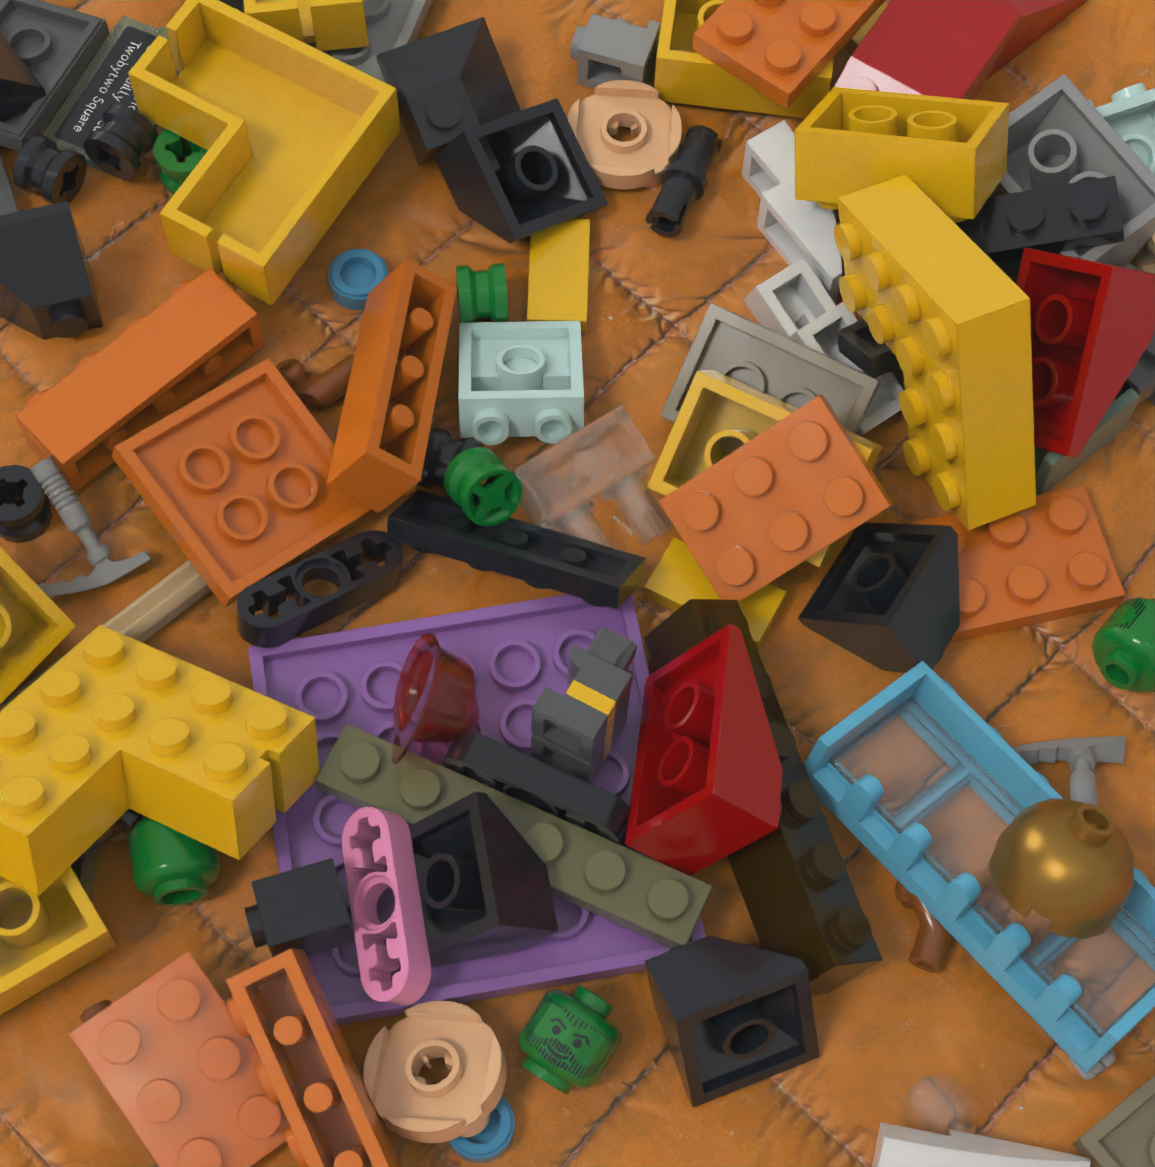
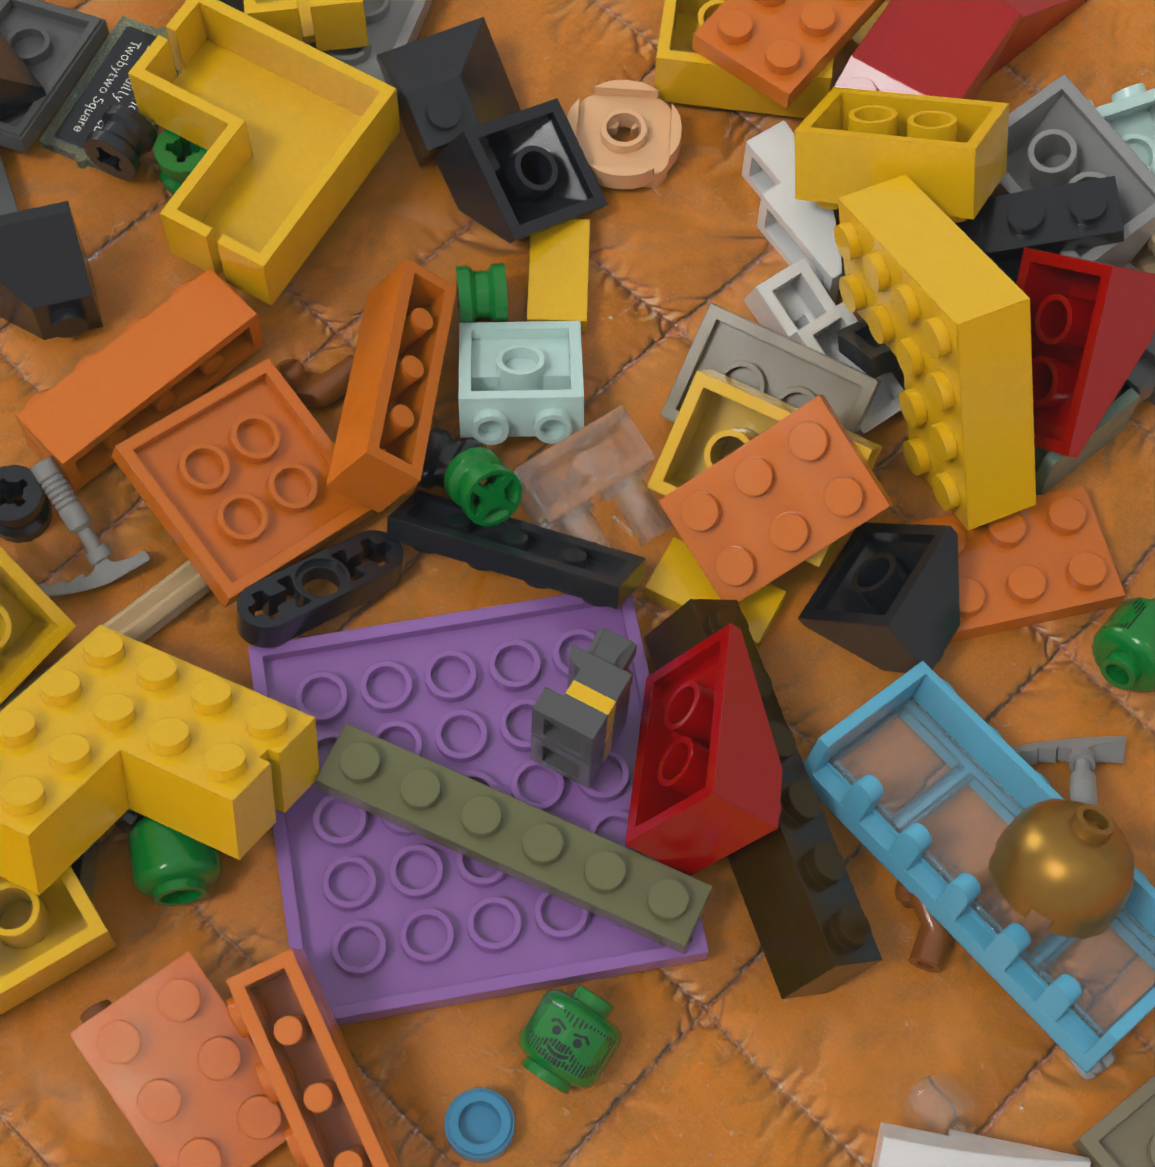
(49, 170): black wheel -> none
(300, 910): black brick -> none
(354, 276): dark azure tile -> none
(365, 883): bright pink beam -> none
(433, 697): clear red piece -> none
(456, 1104): light nougat plate -> none
(479, 883): black slope -> none
(538, 784): black beam -> none
(614, 51): light grey brick -> none
(684, 181): black pin -> none
(732, 1014): black slope -> none

